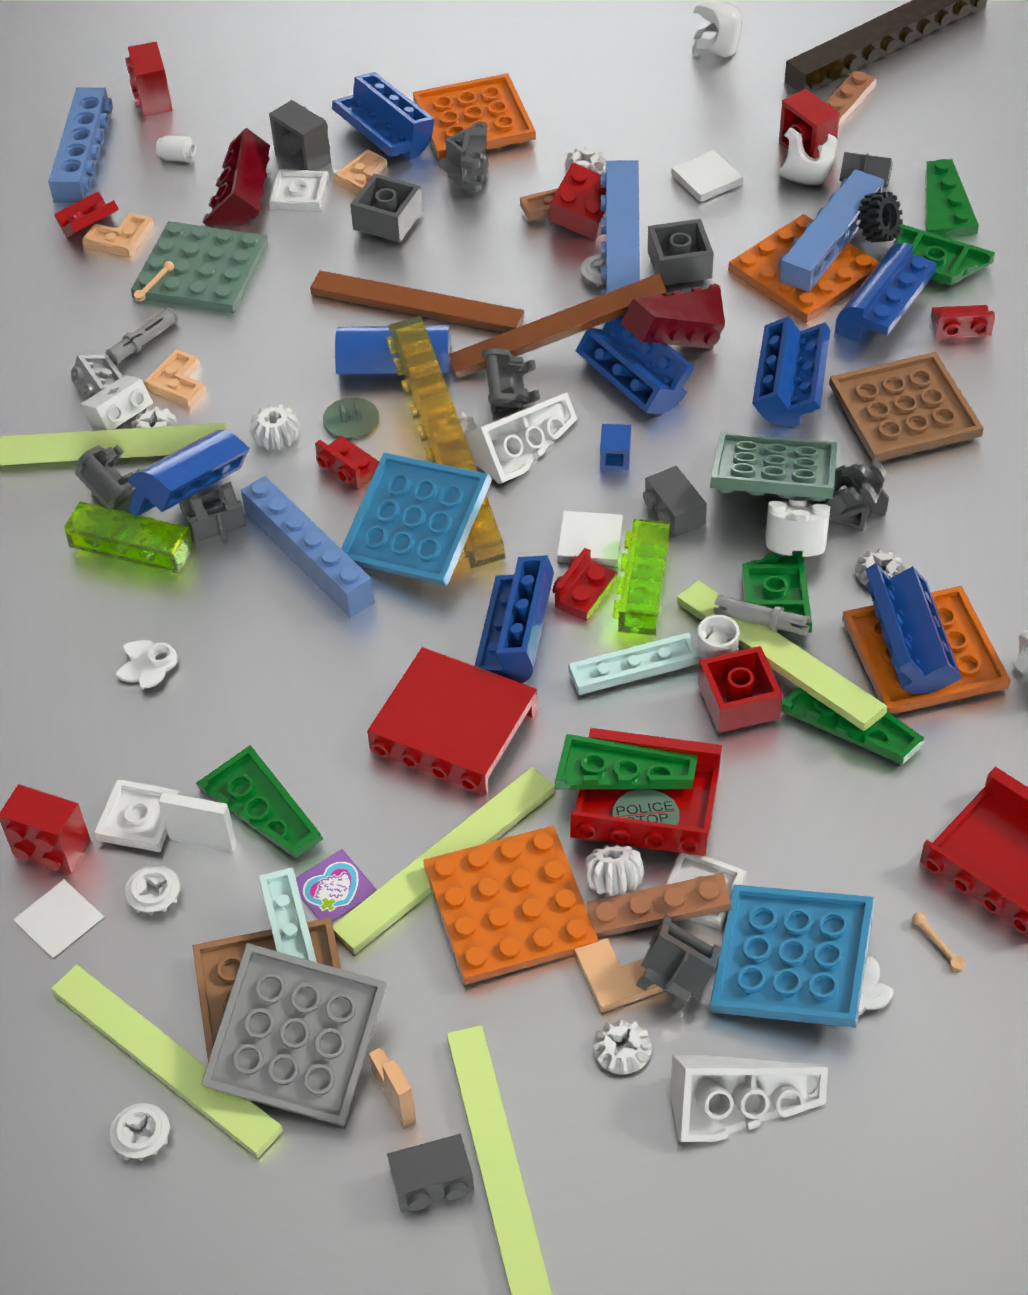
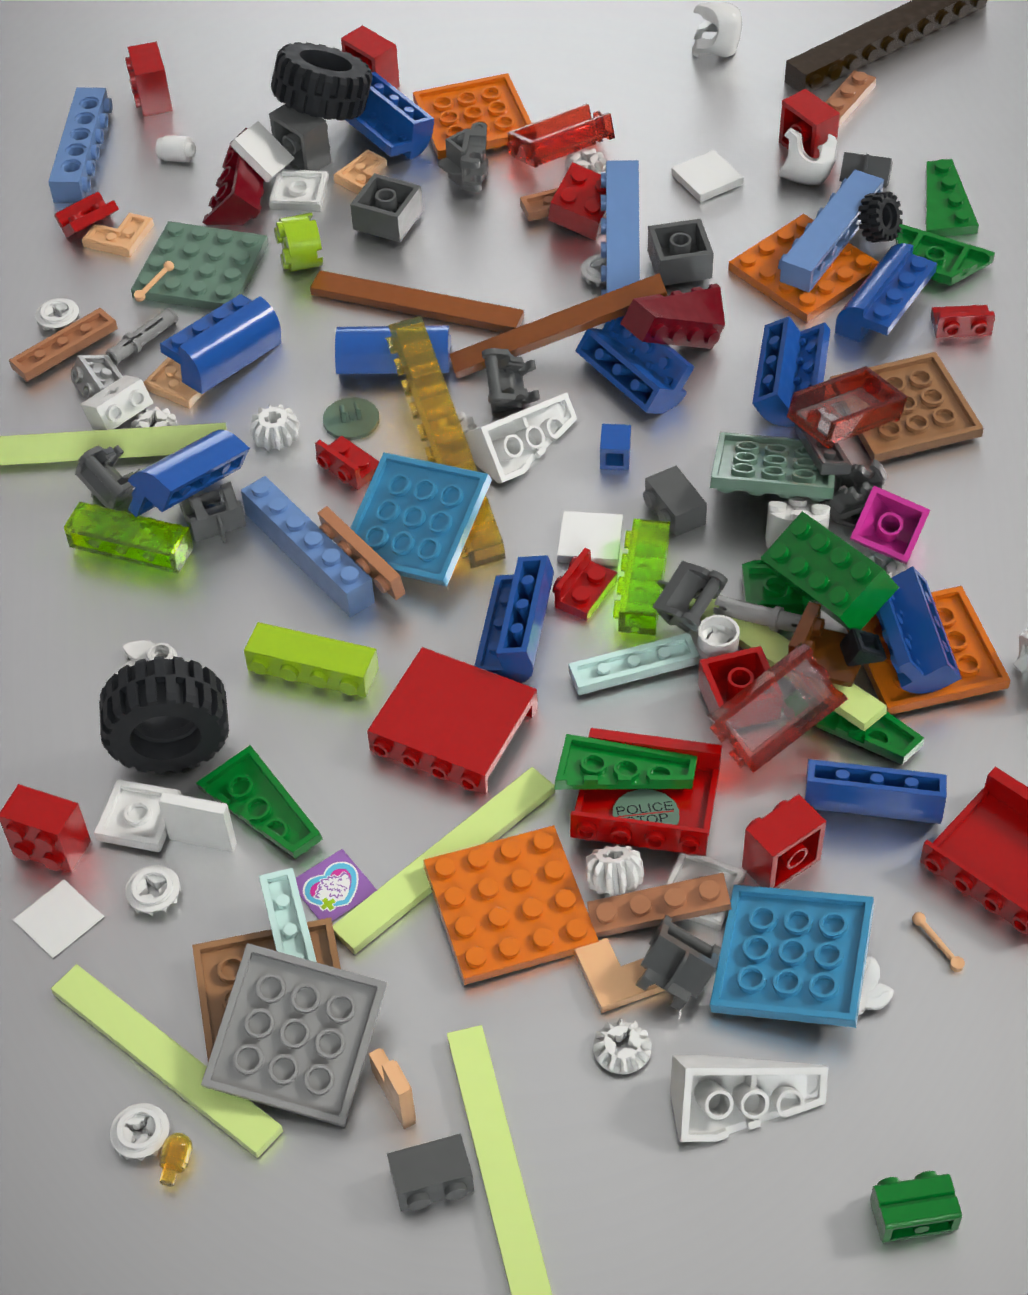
(63, 344): none -> nougat plate
(64, 307): none -> white gear
(163, 715): none -> black tyre
(174, 1157): none -> clear yellow cylinder
(223, 341): none -> blue brick
(262, 151): none -> white tile
(299, 242): none -> lime brick
(311, 659): none -> lime brick
(321, 81): none -> black tyre
(365, 557): none -> nougat plate
(374, 51): none -> red brick
(559, 135): none -> clear red door
(688, 583): none -> dark grey piece
(776, 709): none -> door
(783, 842): none -> red brick
(824, 644): none -> reddish brown bracket
(827, 461): none -> dark grey tile
(829, 572): none -> green brick
(846, 406): none -> clear red door
(862, 648): none -> black slope
(876, 791): none -> blue brick
(890, 524): none -> dark pink slope
(915, 1206): none -> green brick

